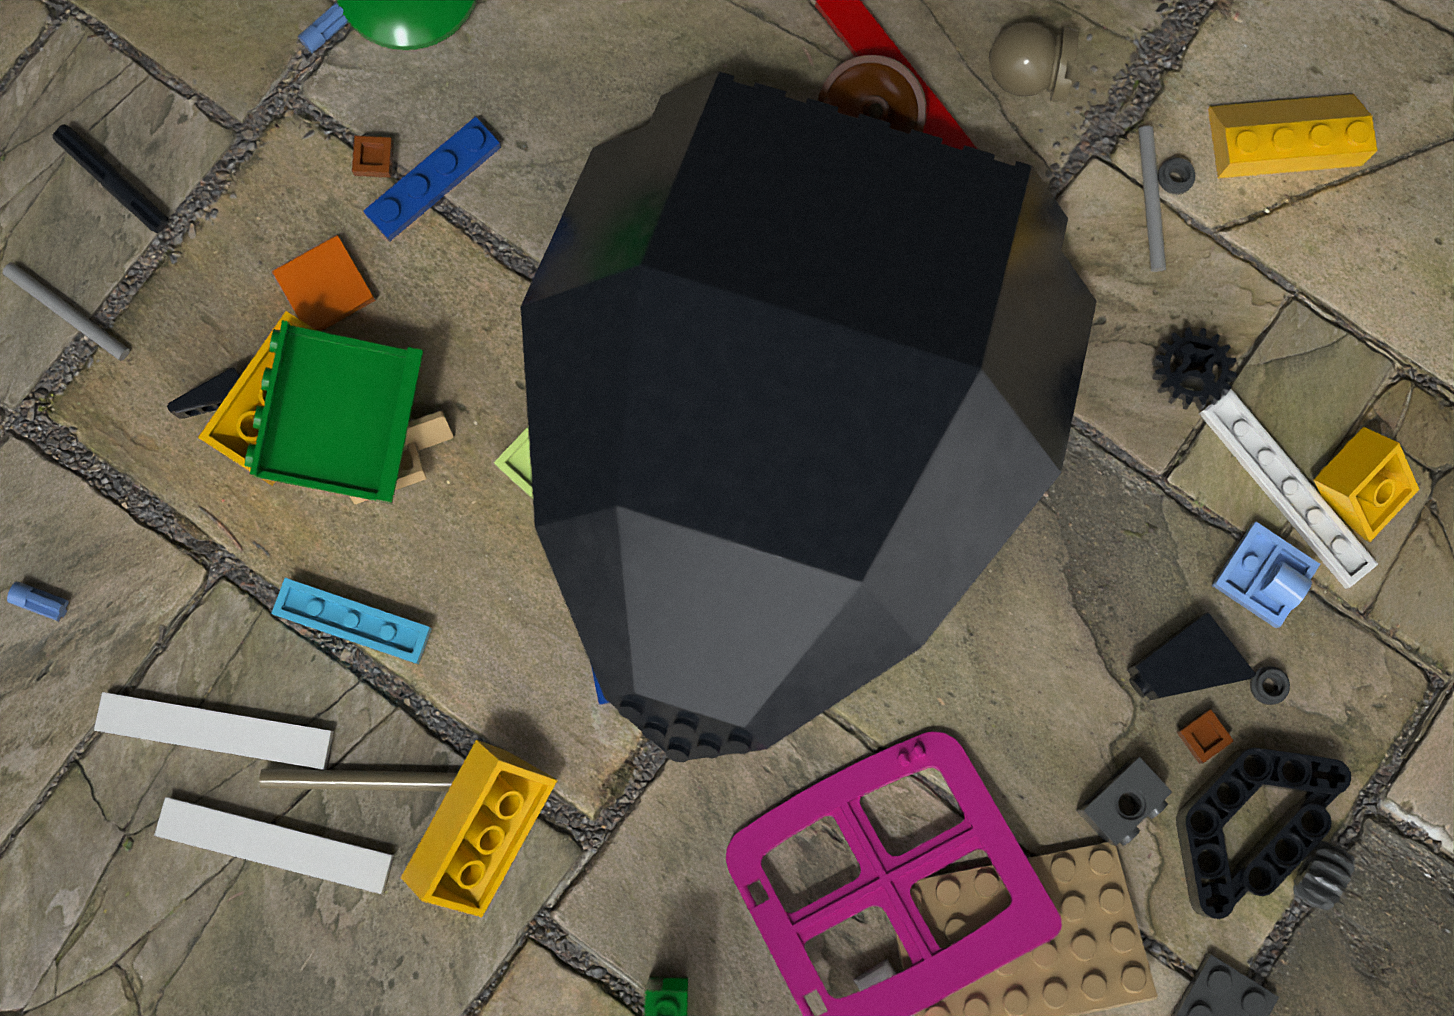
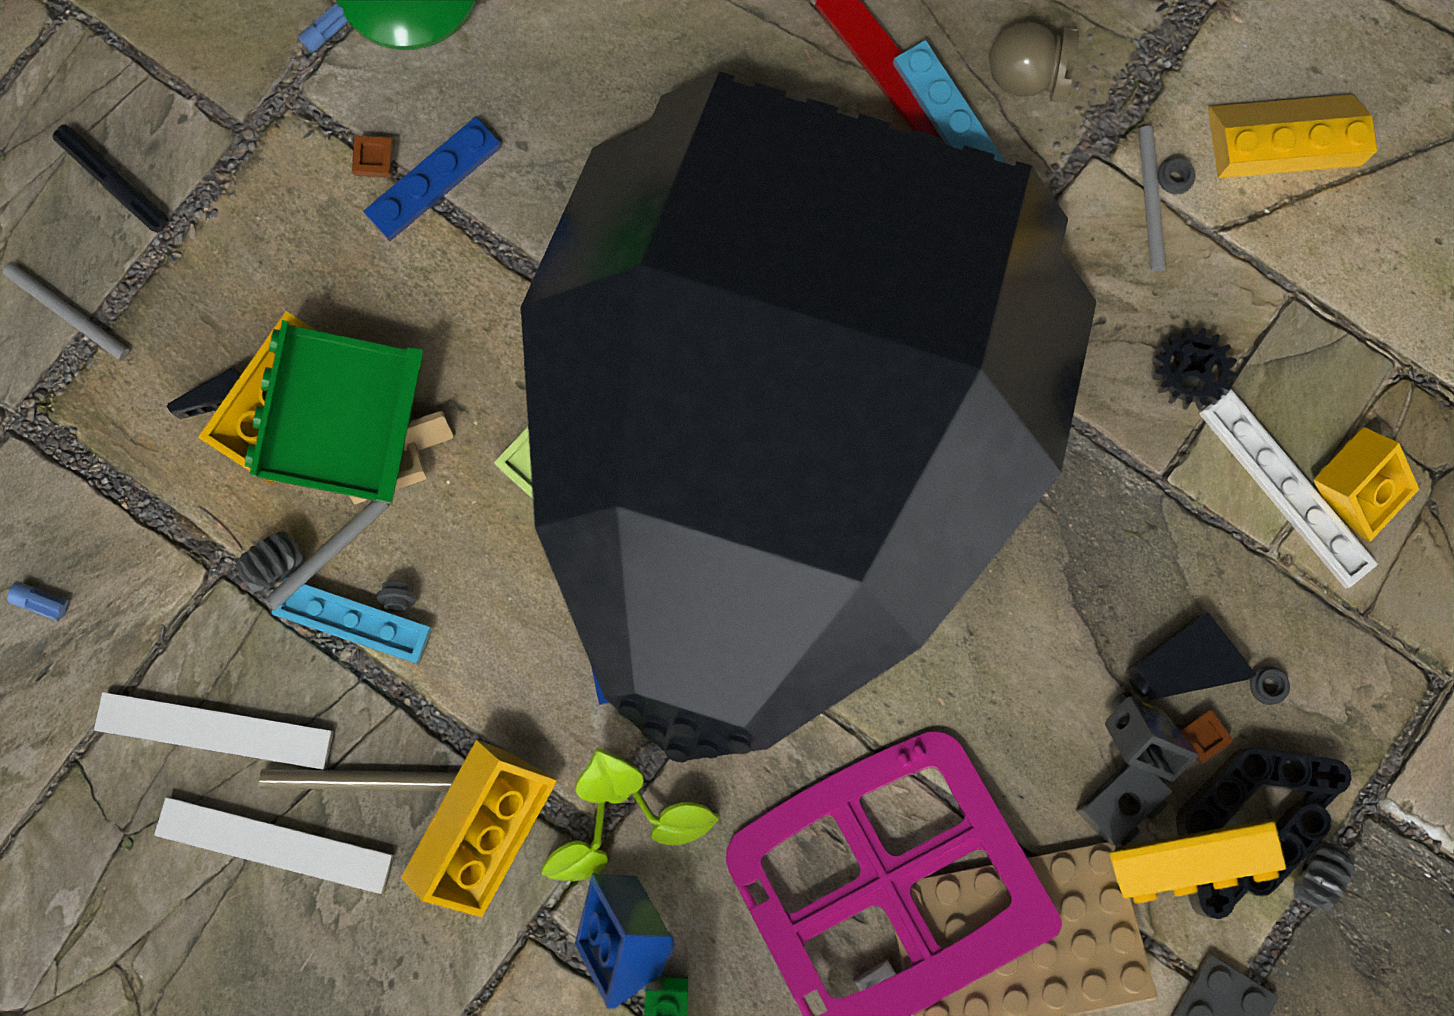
(269, 561): none -> dark grey gear
(324, 285): orange tile -> none
(325, 554): none -> light grey bar
(396, 596): none -> dark grey plate
(613, 780): none -> lime plant
(621, 937): none -> blue slope
(879, 80): reddish brown dish -> none
(942, 100): none -> medium azure plate
(1148, 738): none -> dark grey torso
(1198, 859): none -> yellow slope
(1266, 575): light blue plate -> none

